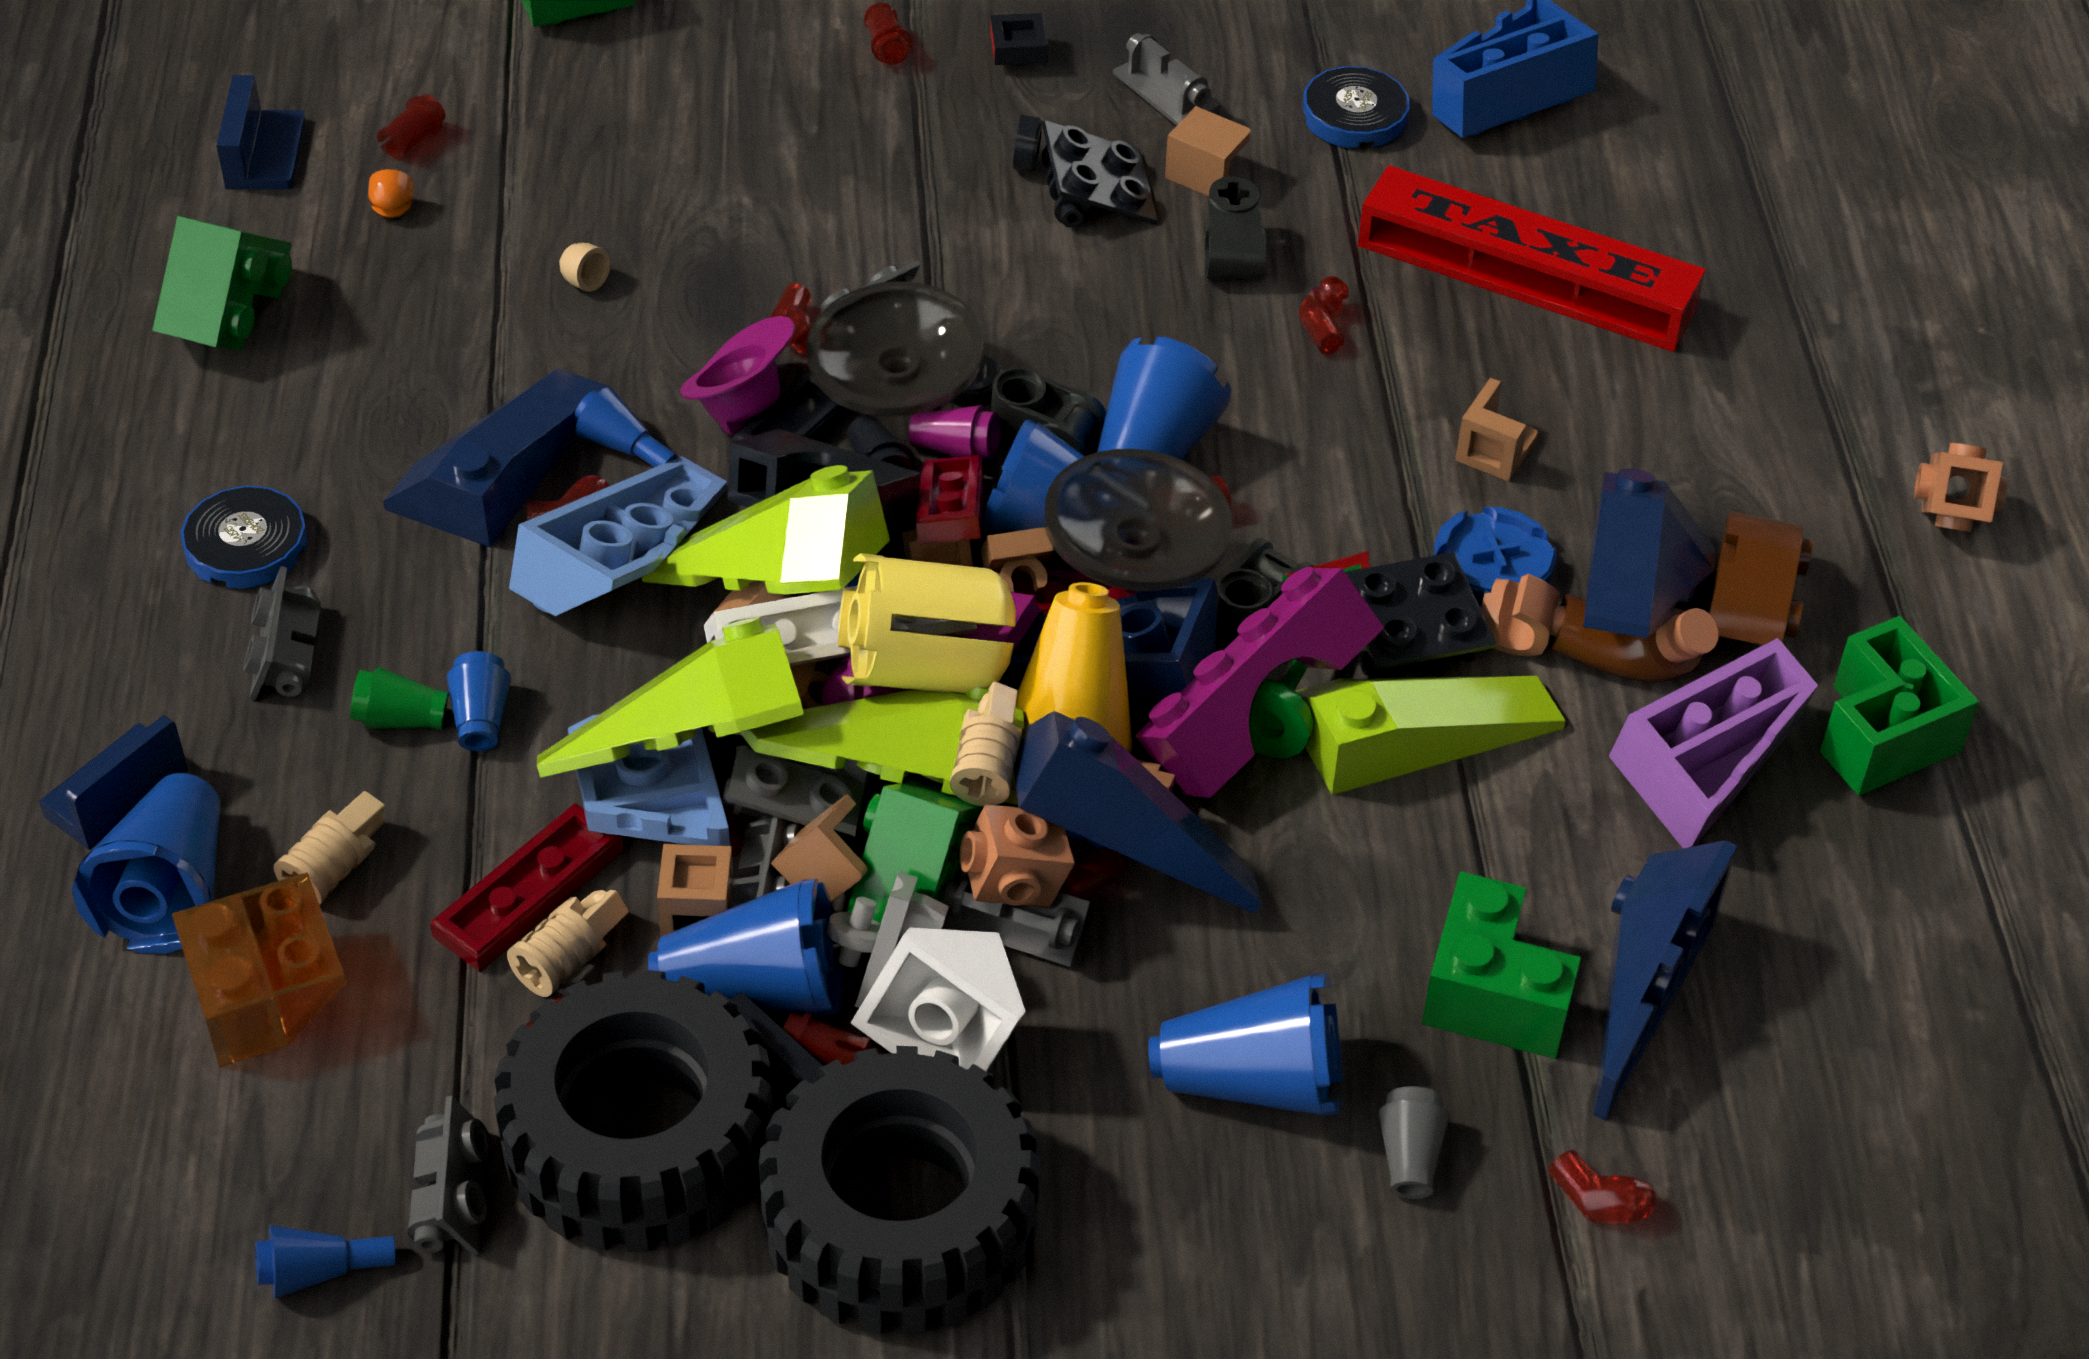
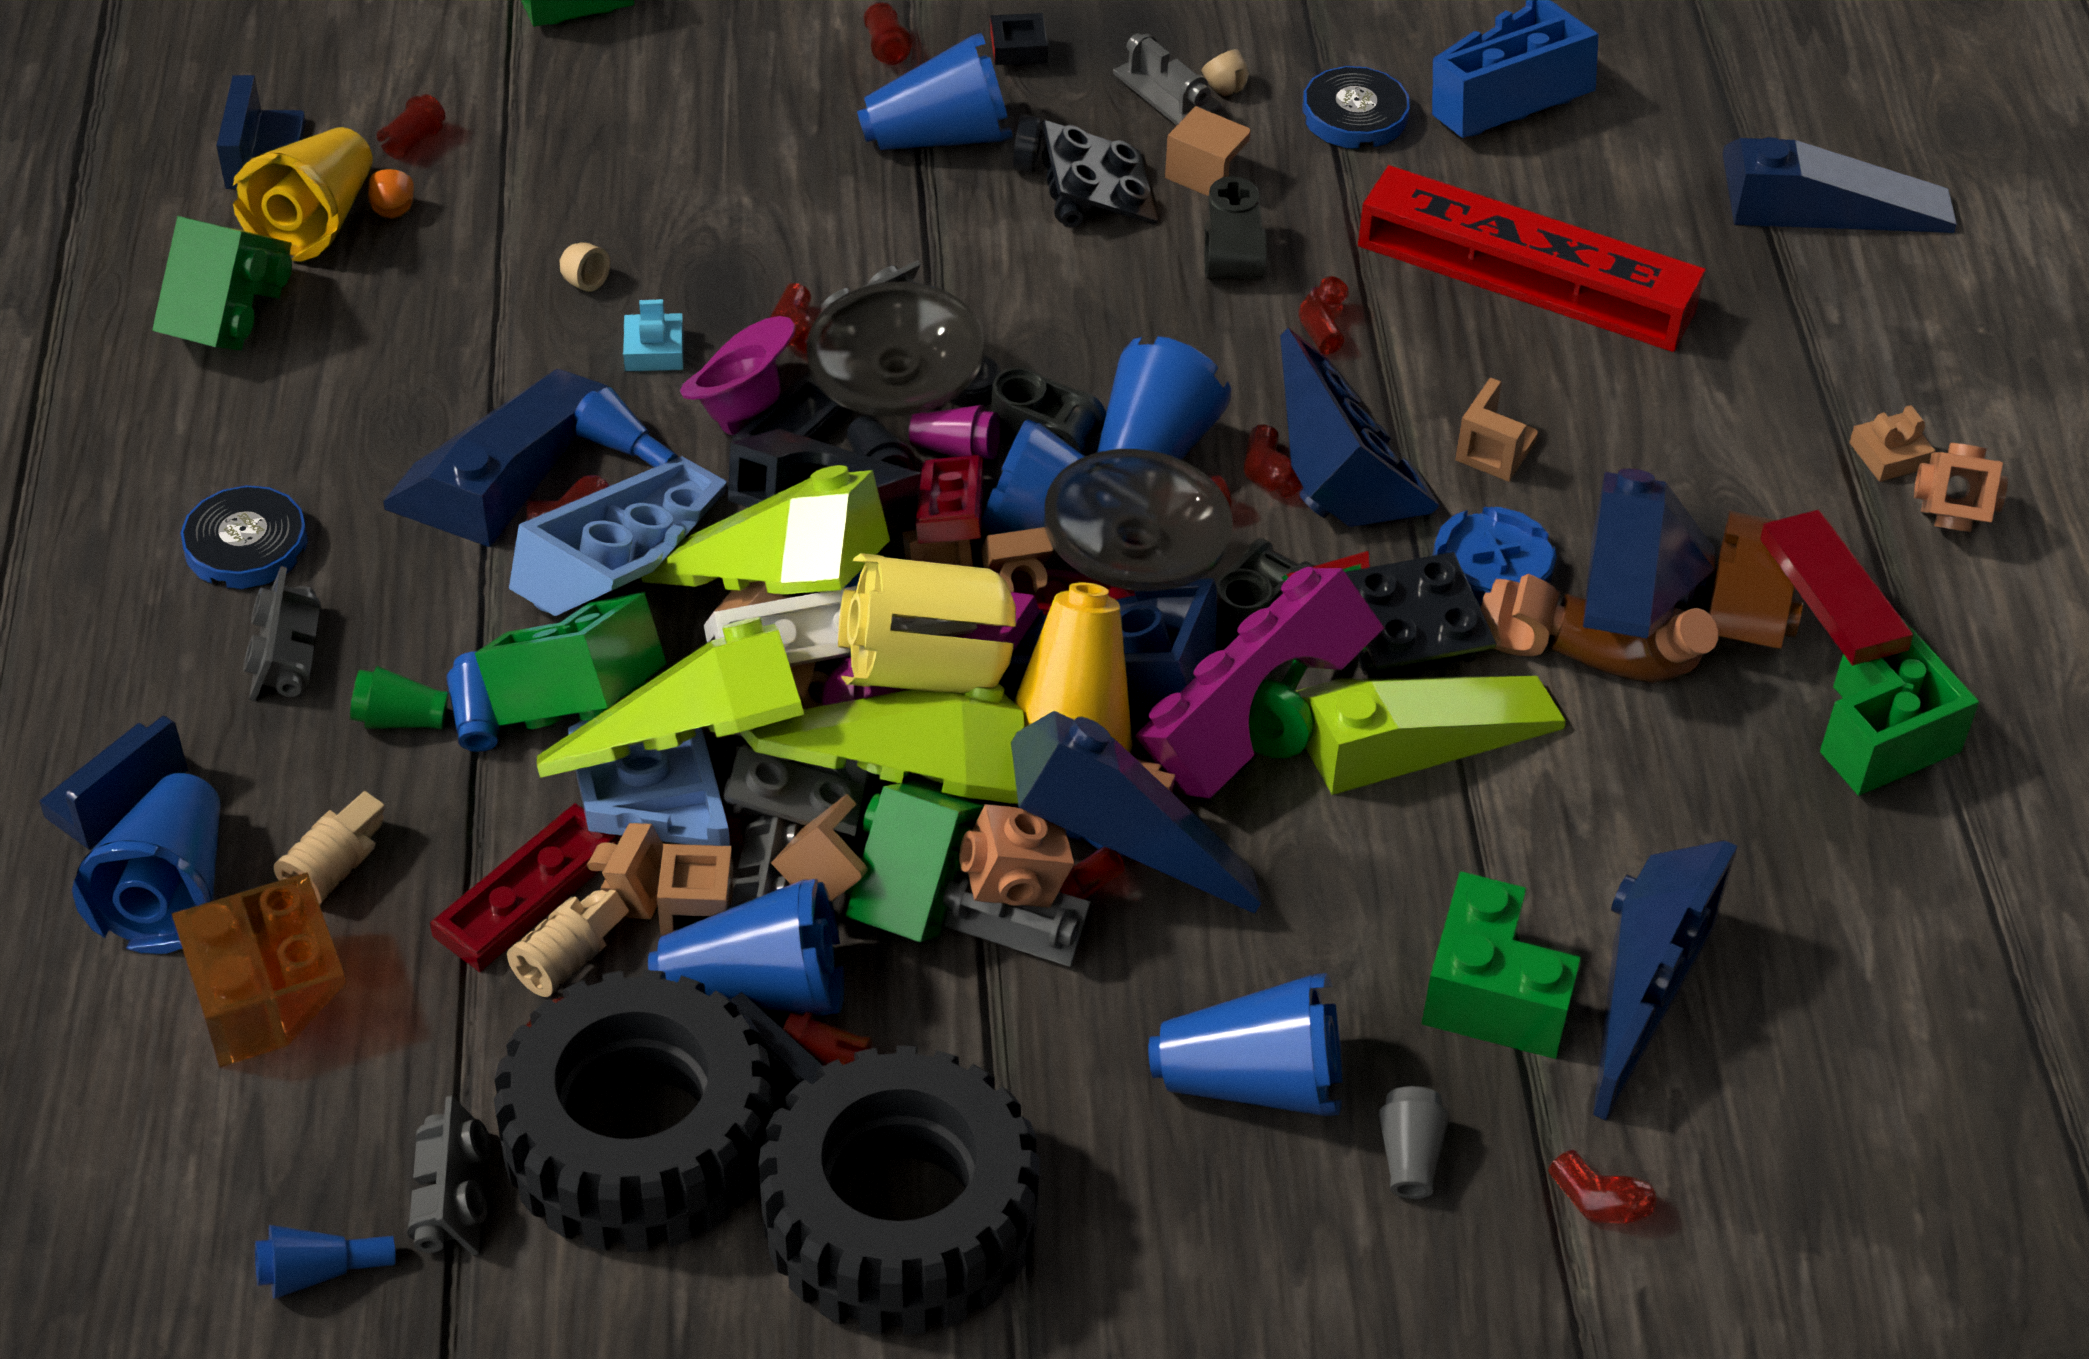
(303, 190): none -> yellow cone
(572, 664): none -> green brick
(632, 868): none -> medium nougat tile
(653, 339): none -> medium azure tile
(861, 933): light grey hips -> none
(939, 103): none -> blue cone
(944, 995): white slope -> none
(987, 749): tan hinge -> none
(1226, 73): none -> tan hinge
(1267, 466): none -> clear red arm
(1341, 449): none -> dark blue wedge
(1711, 737): medium lavender wedge -> none
(1816, 188): none -> dark blue wedge
(1836, 587): none -> dark red tile
(1892, 444): none -> medium nougat tile

